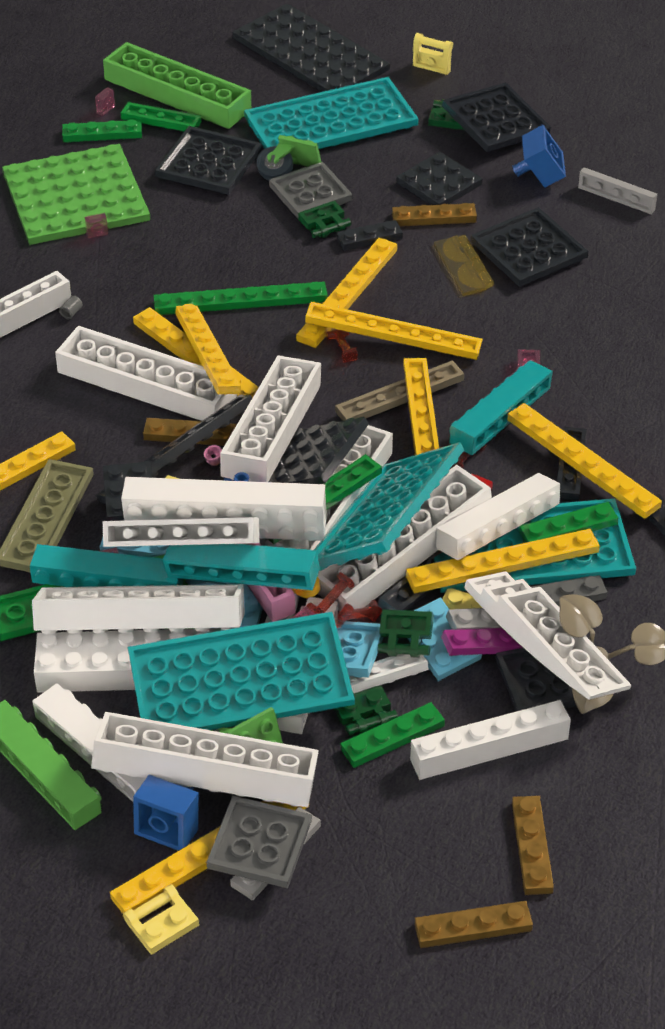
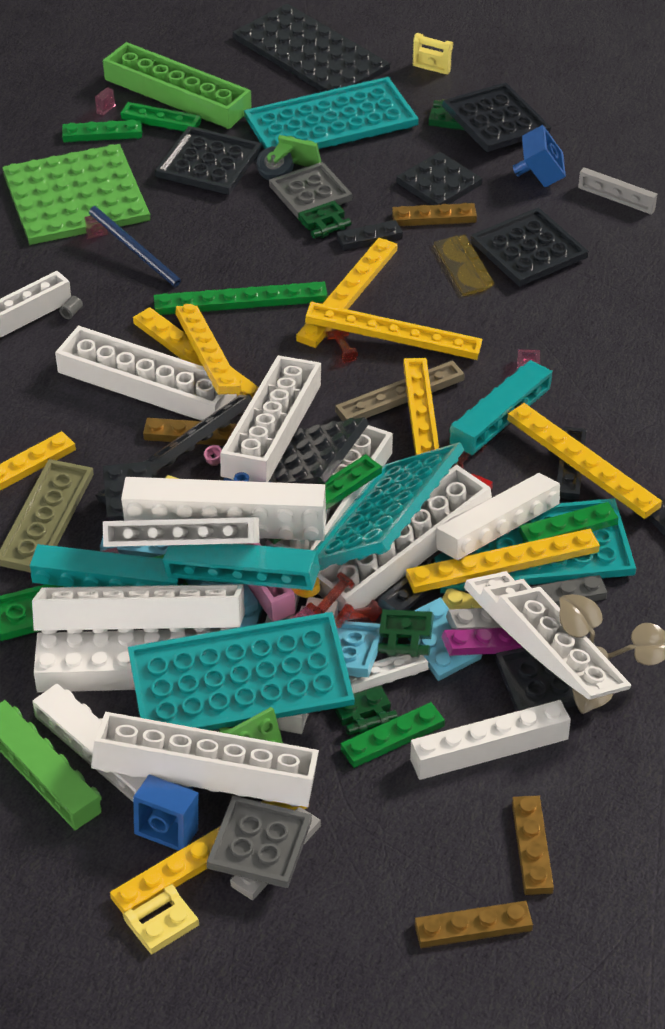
(135, 247): none -> dark blue piece

